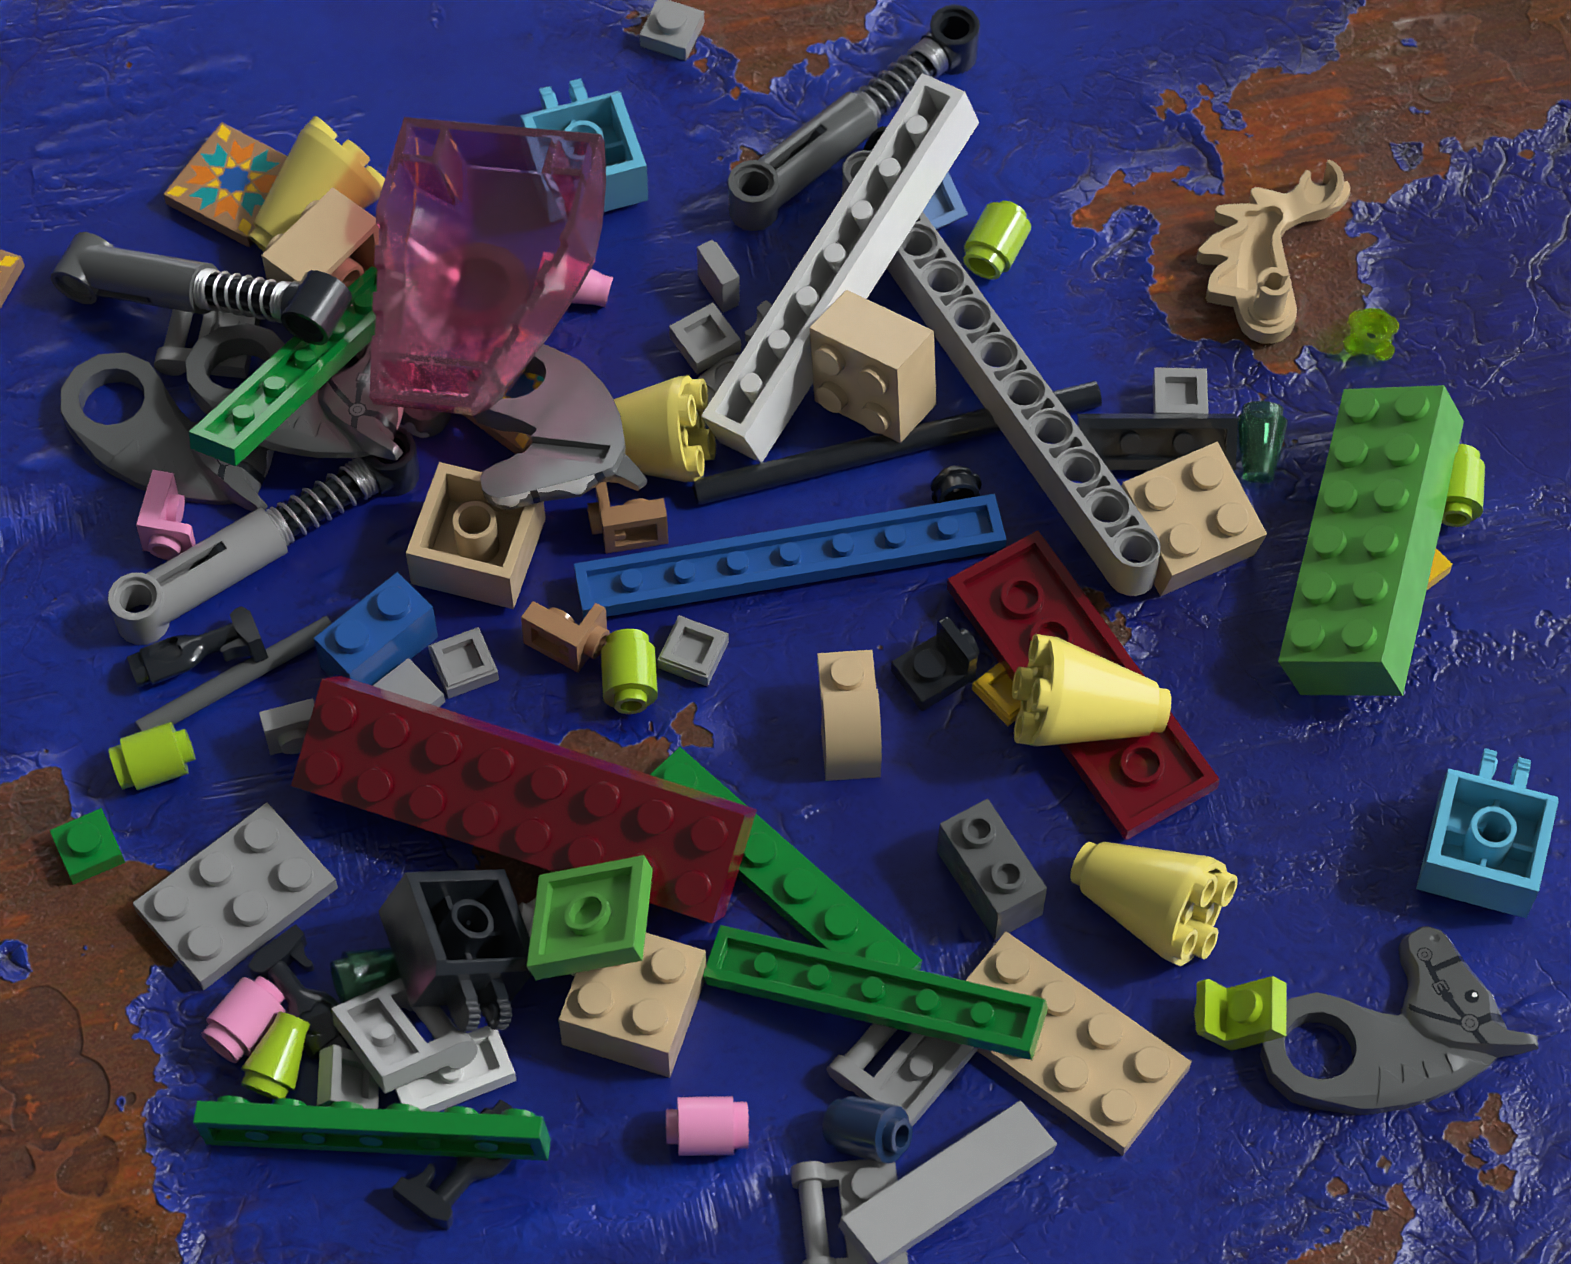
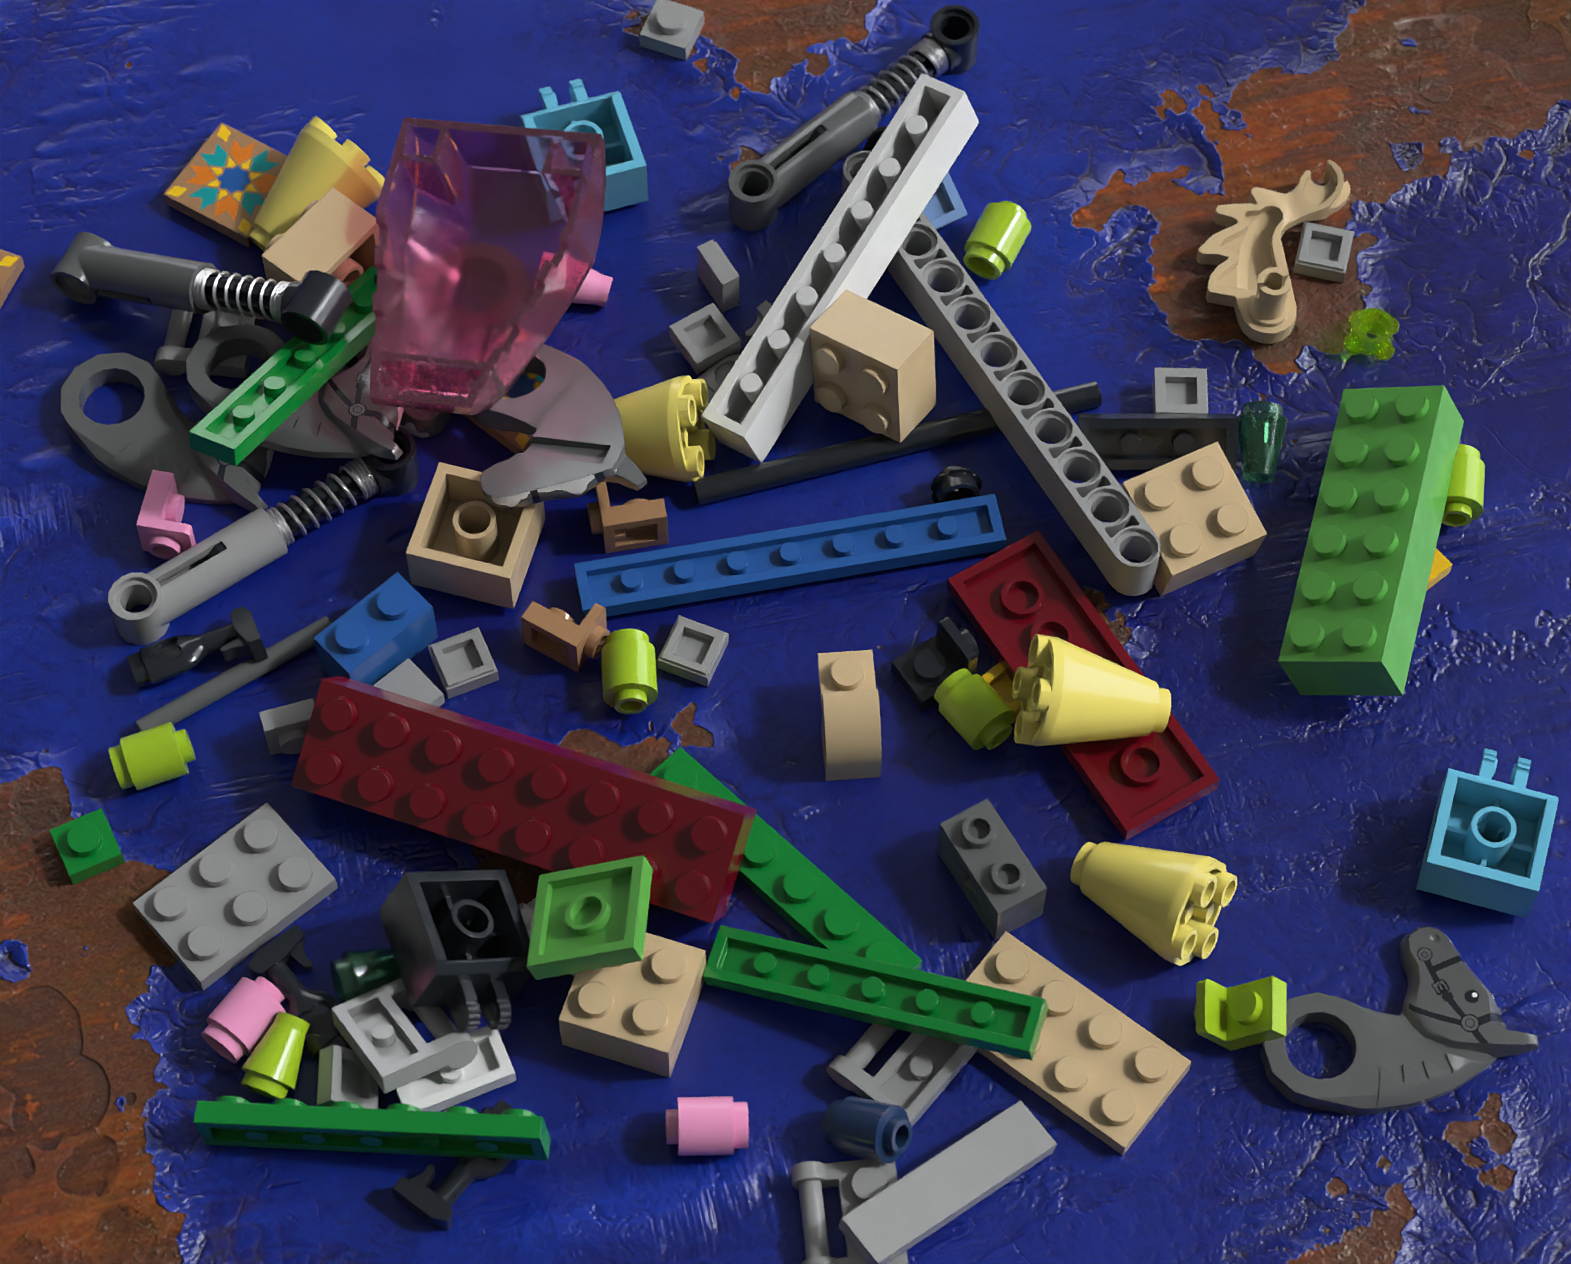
(974, 710): none -> lime brick
(1323, 252): none -> light grey tile

